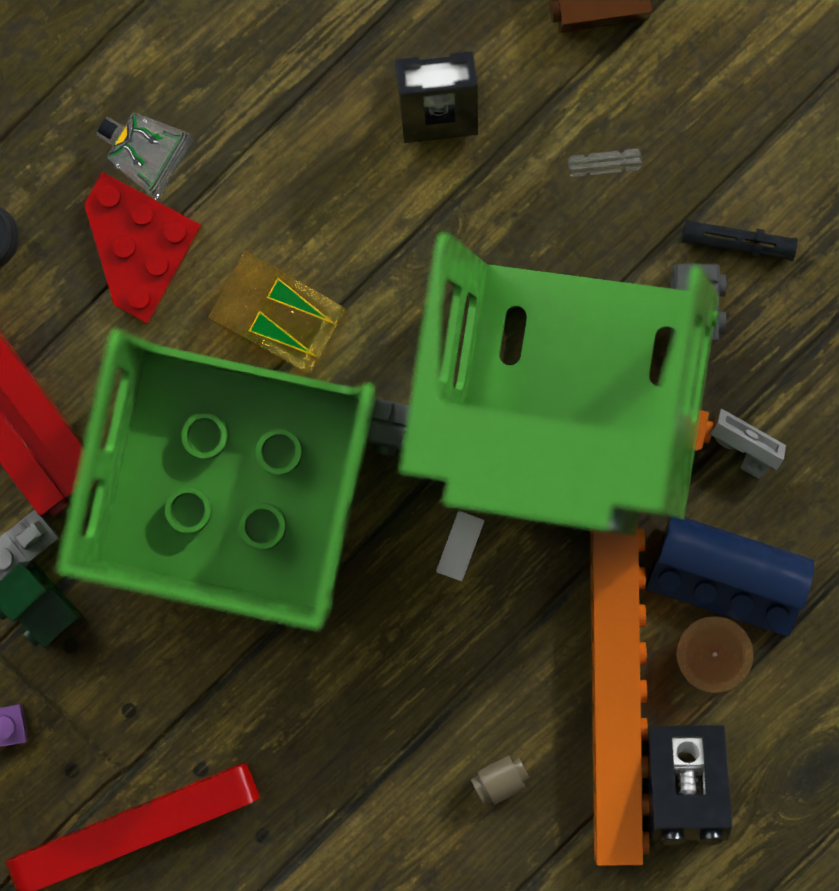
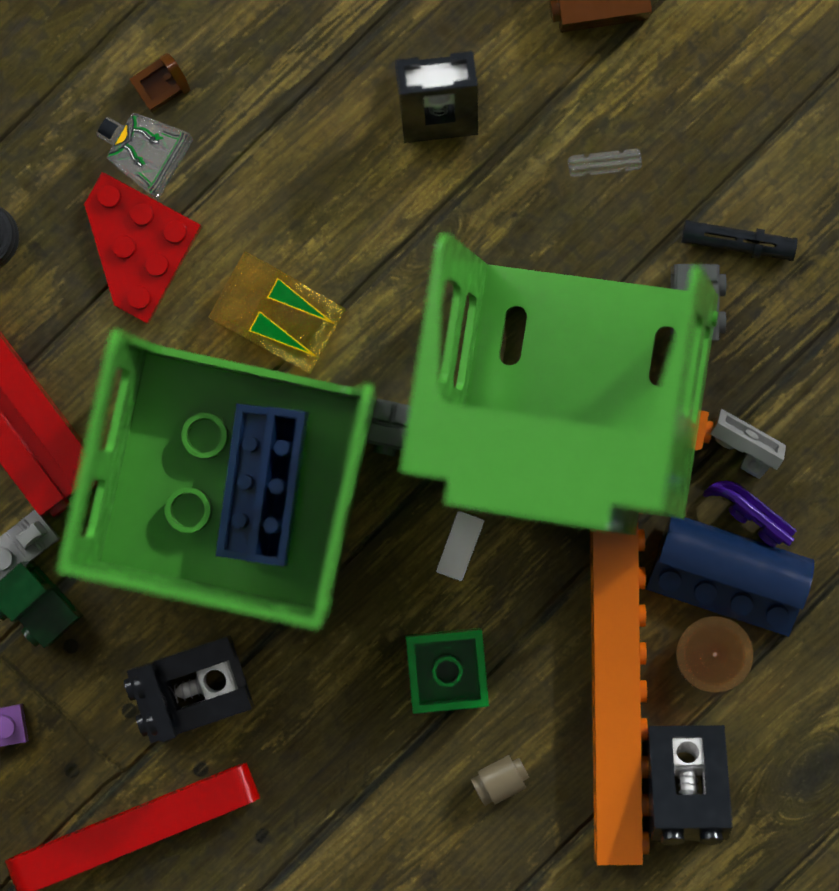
(157, 699): none -> black brick
(160, 82): none -> reddish brown tile
(262, 484): none -> dark blue brick
(447, 670): none -> green brick
(747, 507): none -> dark purple piece

